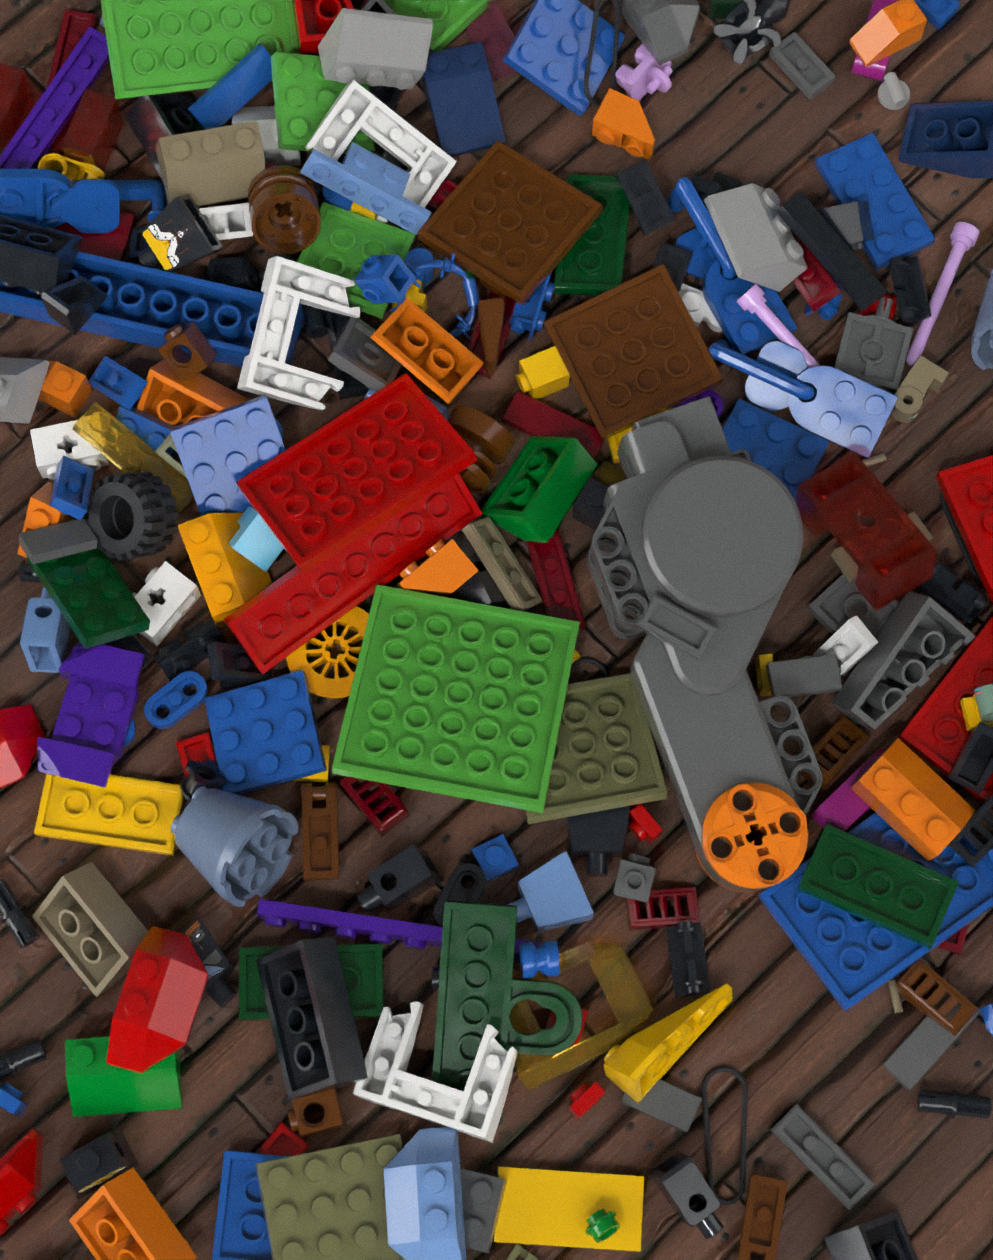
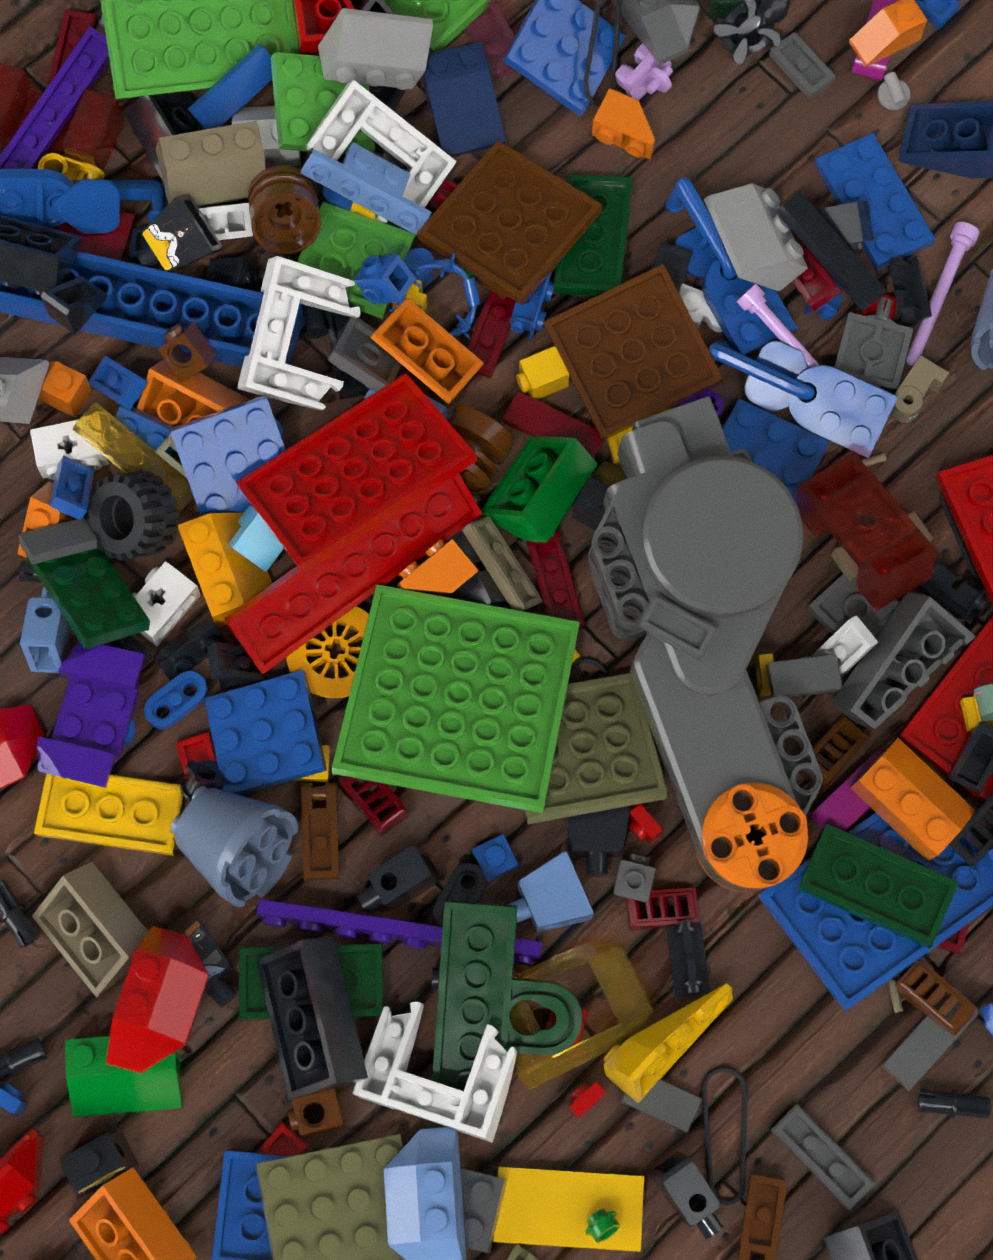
(490, 321): reddish brown slope -> none
(541, 959): blue wheel -> none
(645, 198): black hinge -> none
(718, 184): black bracket -> none

